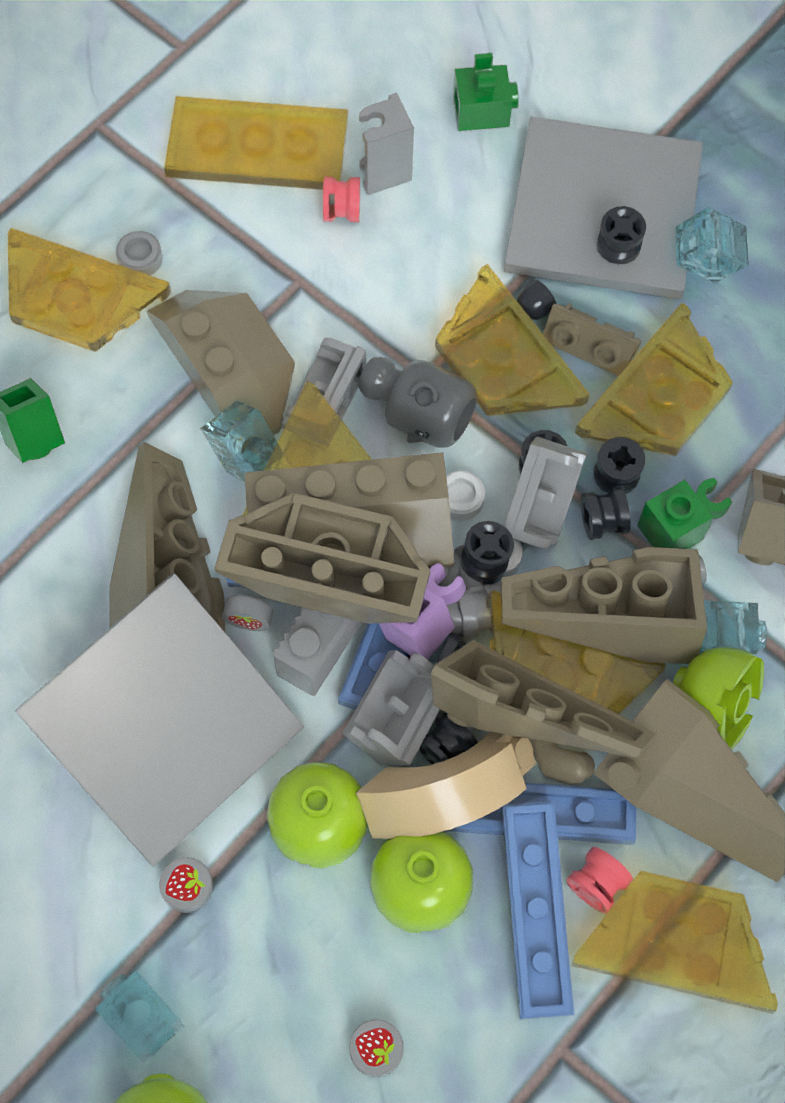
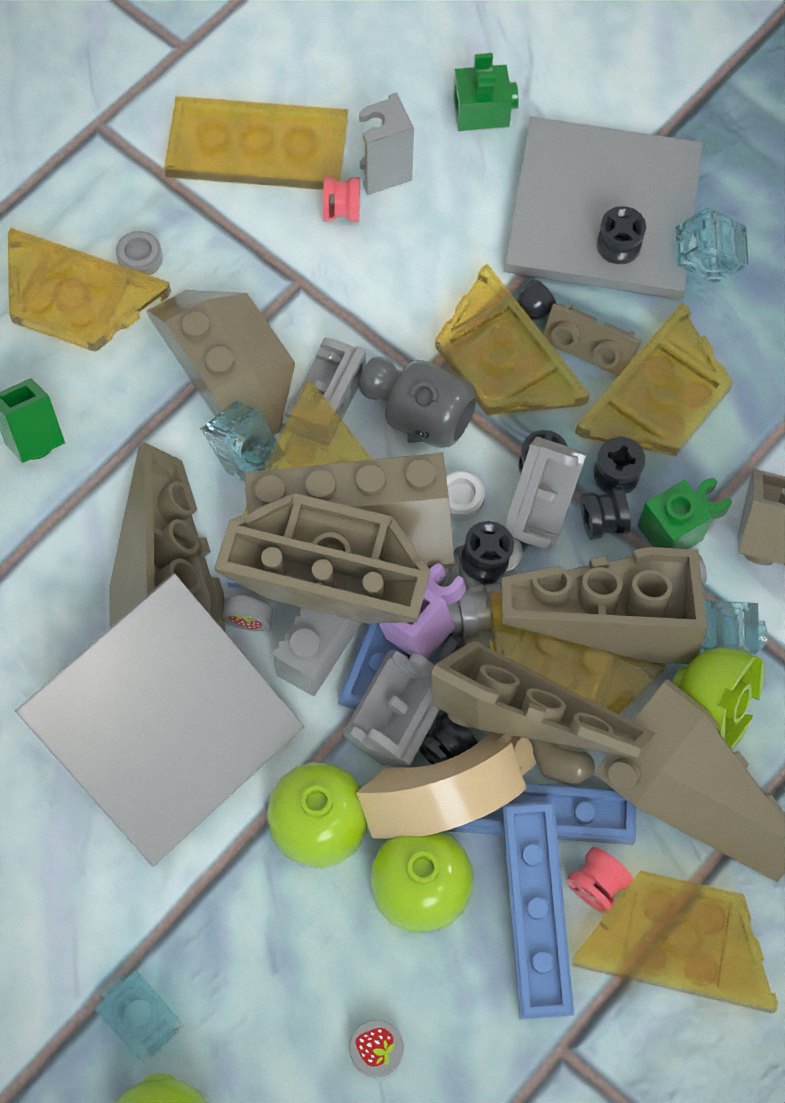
(186, 885): tile -> none

